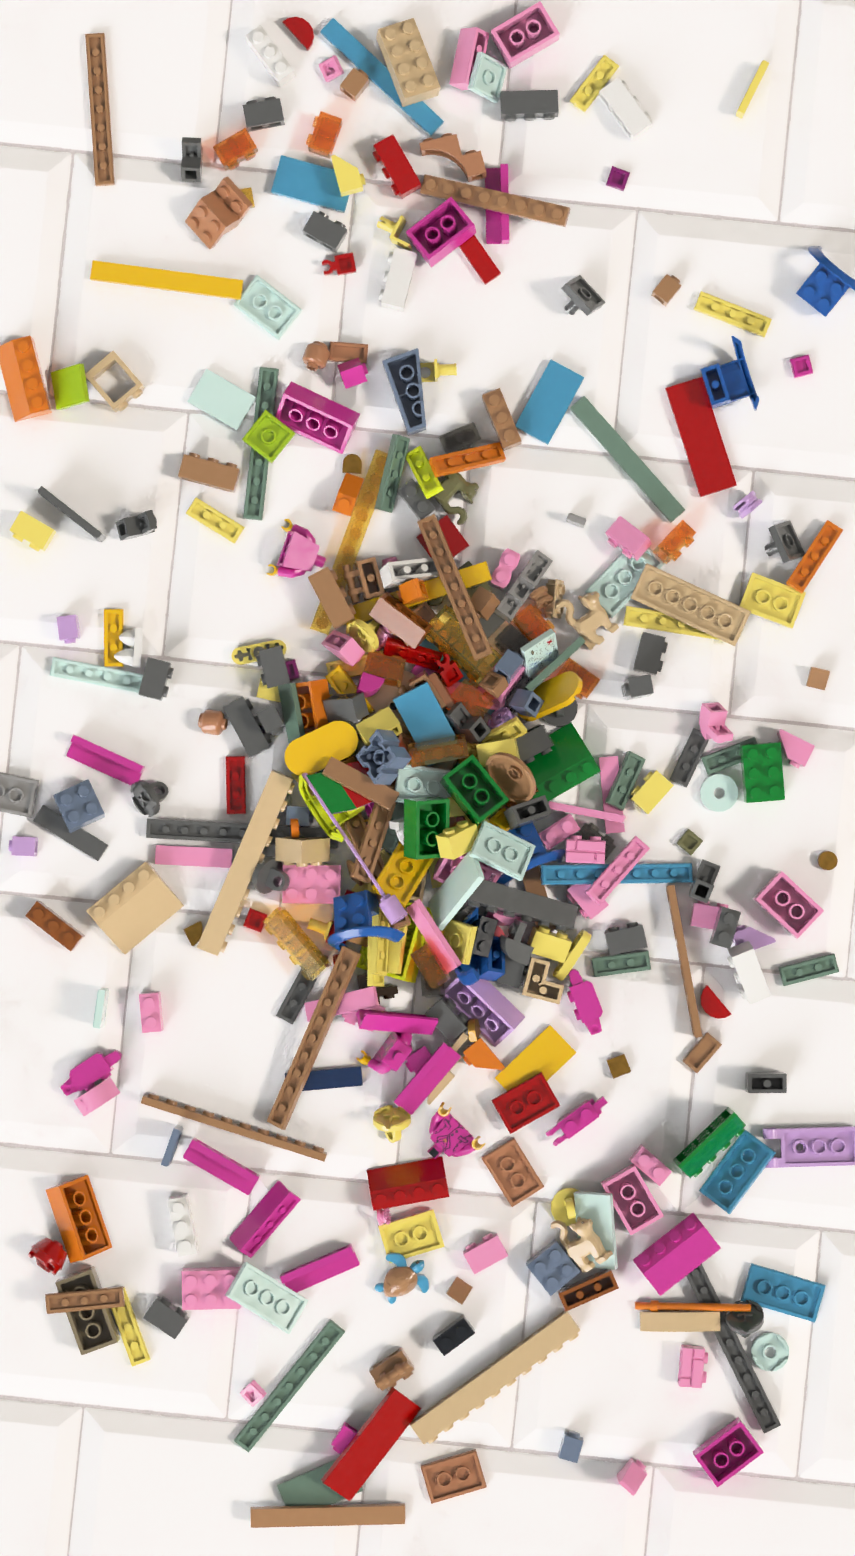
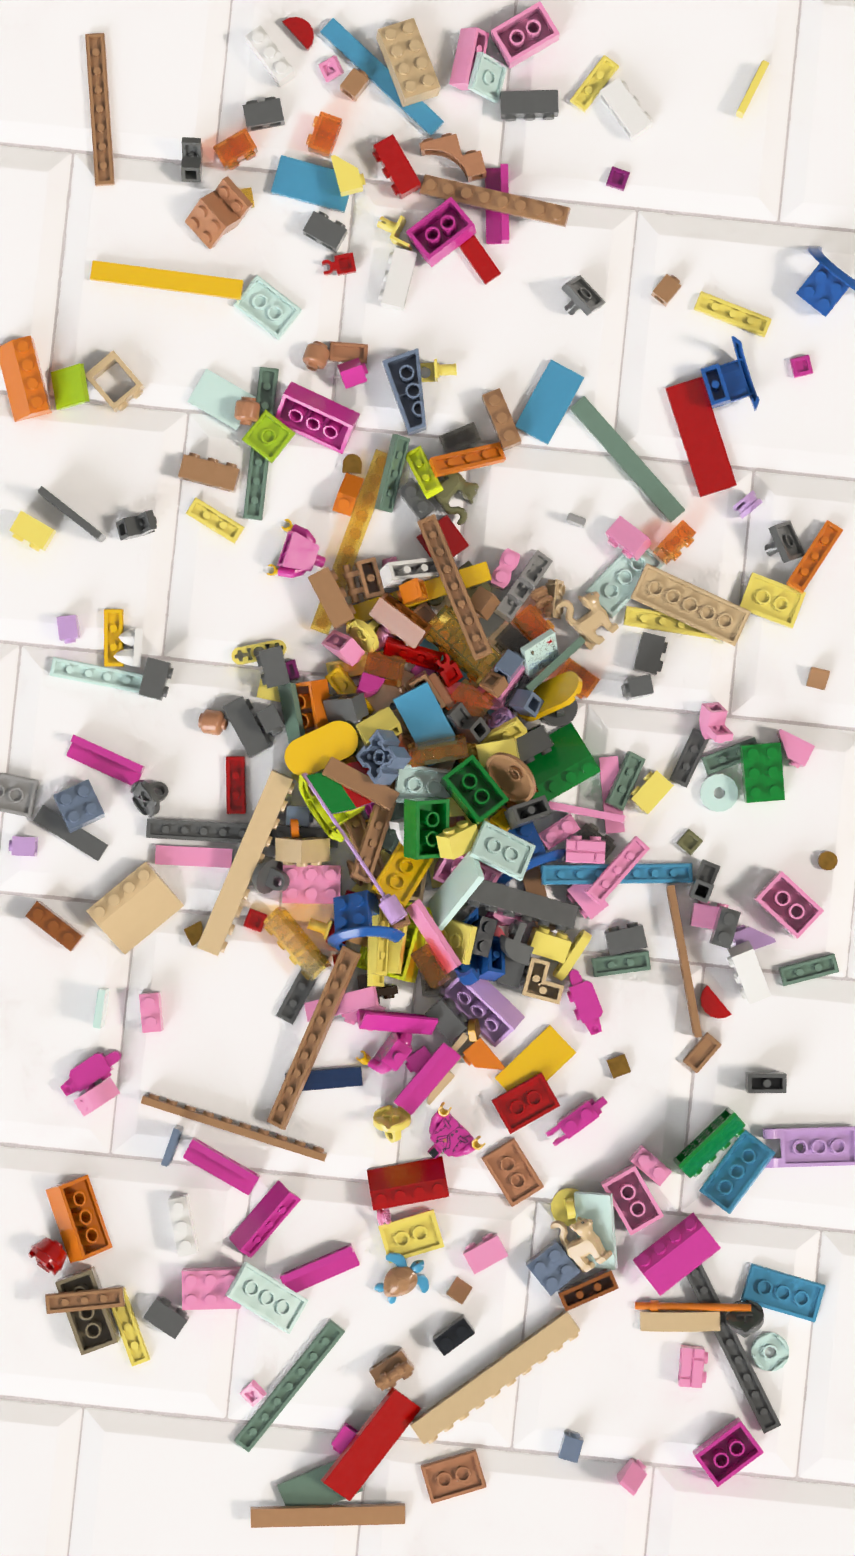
(247, 410): none -> nougat head

